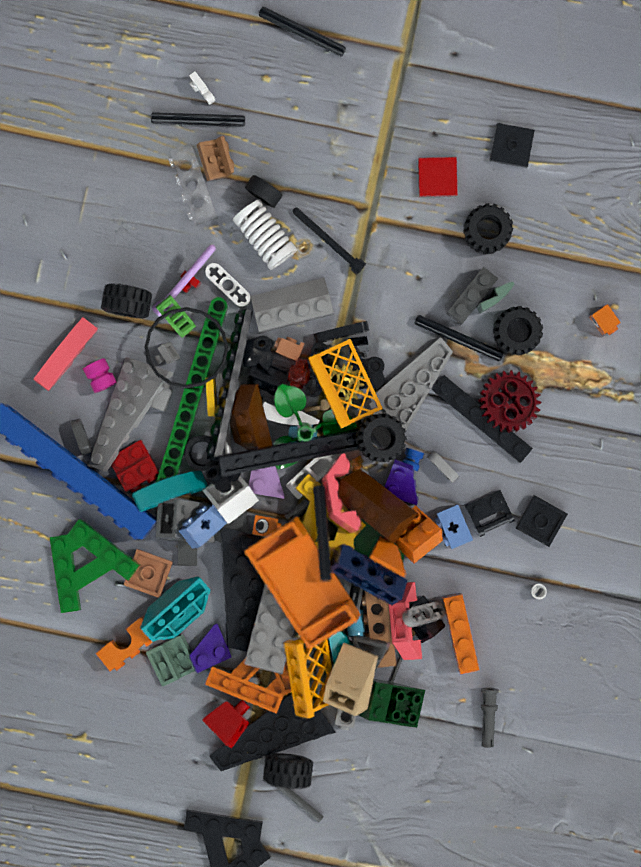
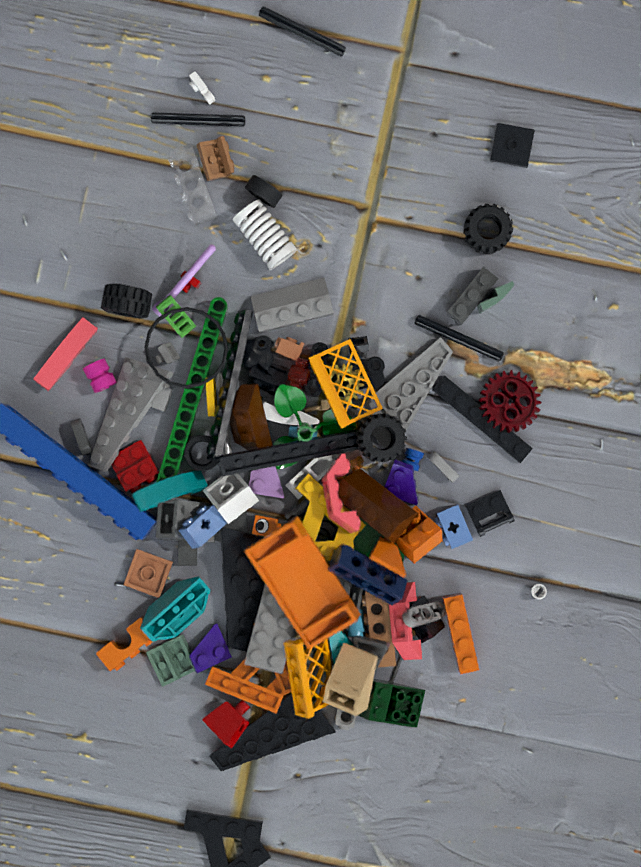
(108, 558): green plate -> none
(221, 271): white beam -> none
(221, 483): black plate -> none
(288, 771): black tyre -> none
(301, 803): dark grey bar -> none
(322, 533): black axle -> none
(341, 332): black beam -> none
(355, 263): black piece -> none
(437, 176): red tile -> none
(489, 707): dark grey pin -> none
(532, 322): black tyre -> none
(541, 521): black plate -> none
(605, 320): orange brick -> none

